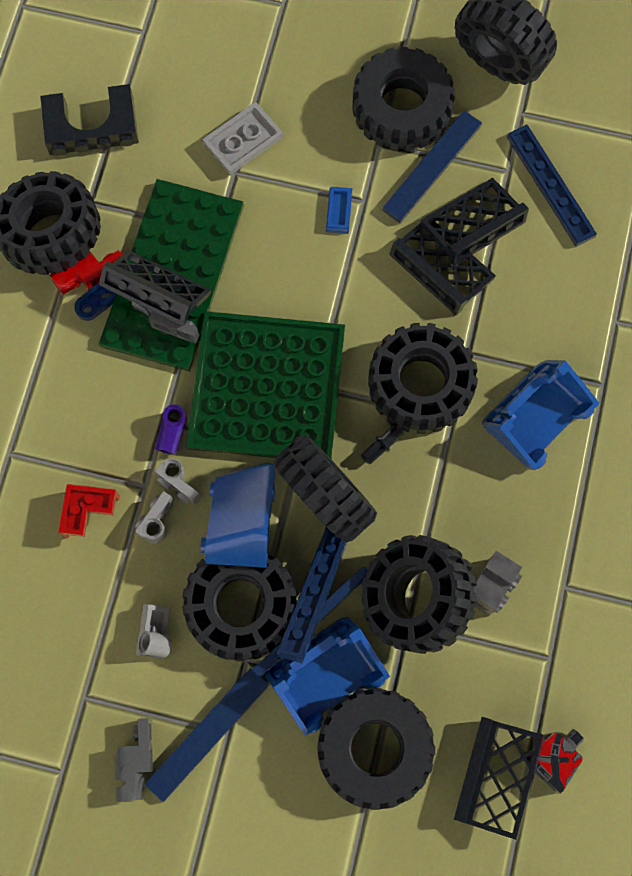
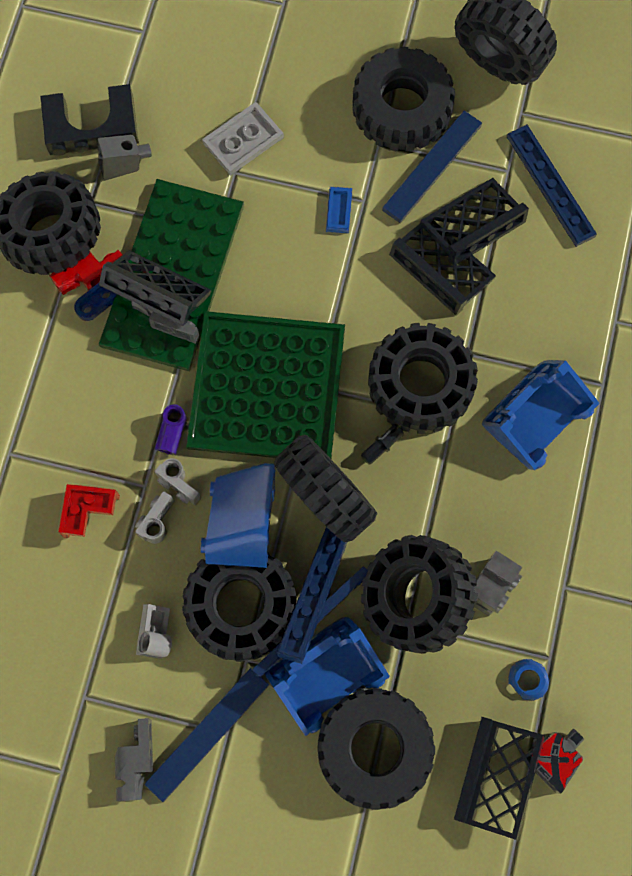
(120, 155): none -> dark grey torso
(529, 664): none -> blue piece

